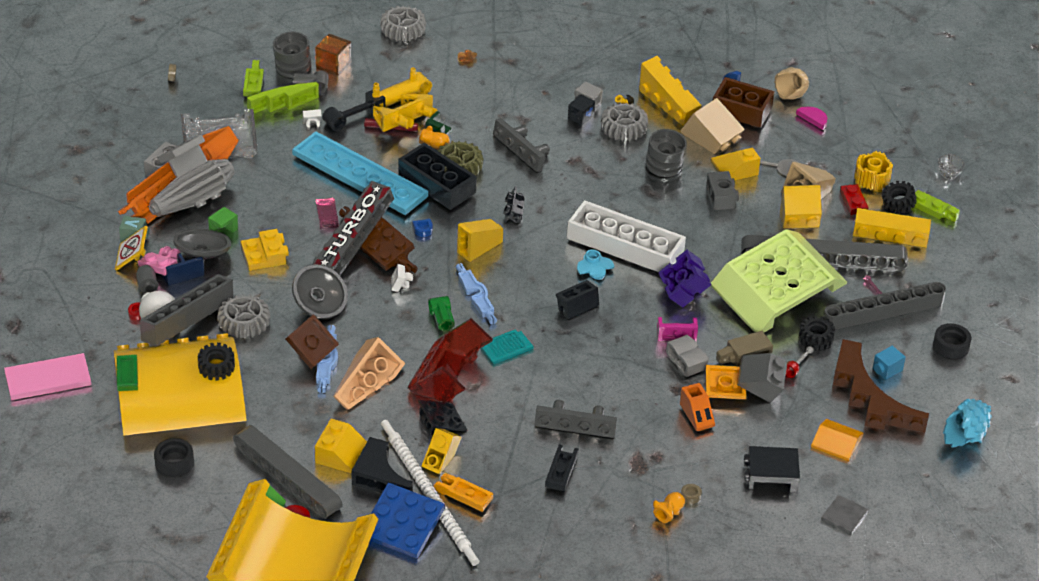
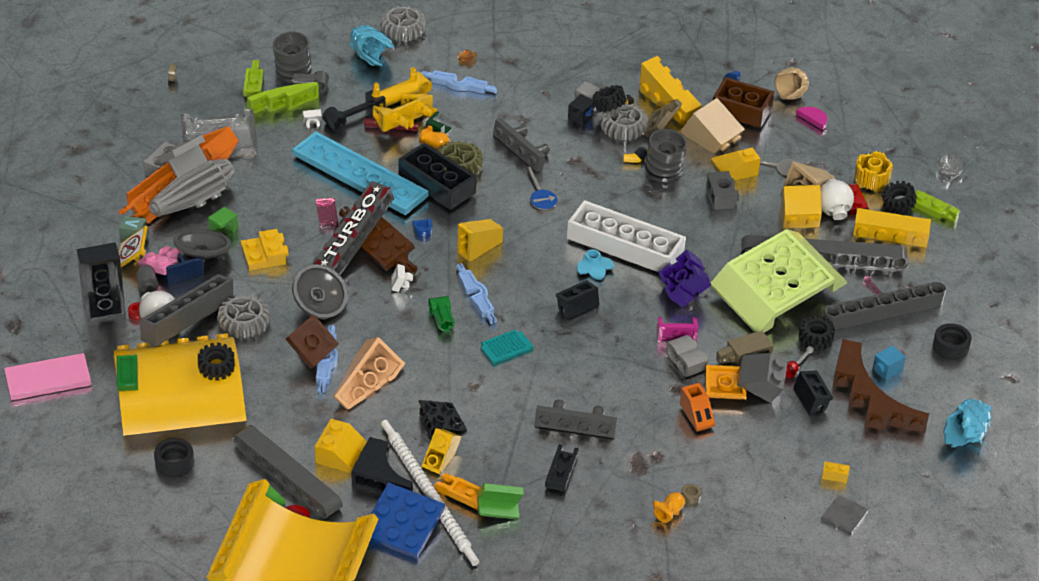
(101, 281): none -> black brick
(333, 54): clear orange head -> none
(369, 44): none -> medium azure head
(445, 360): clear red windscreen -> none
(466, 84): none -> light blue piece
(499, 501): none -> bright green panel
(514, 206): black hinge -> none
(542, 198): none -> blue piece
(609, 98): none -> black tyre
(636, 157): none -> arm
(661, 117): none -> dark tan wing
(772, 466): black panel -> none
(812, 391): none -> black hinge
(835, 472): none -> yellow piece
(836, 198): none -> white brick
(836, 439): light orange slope -> none

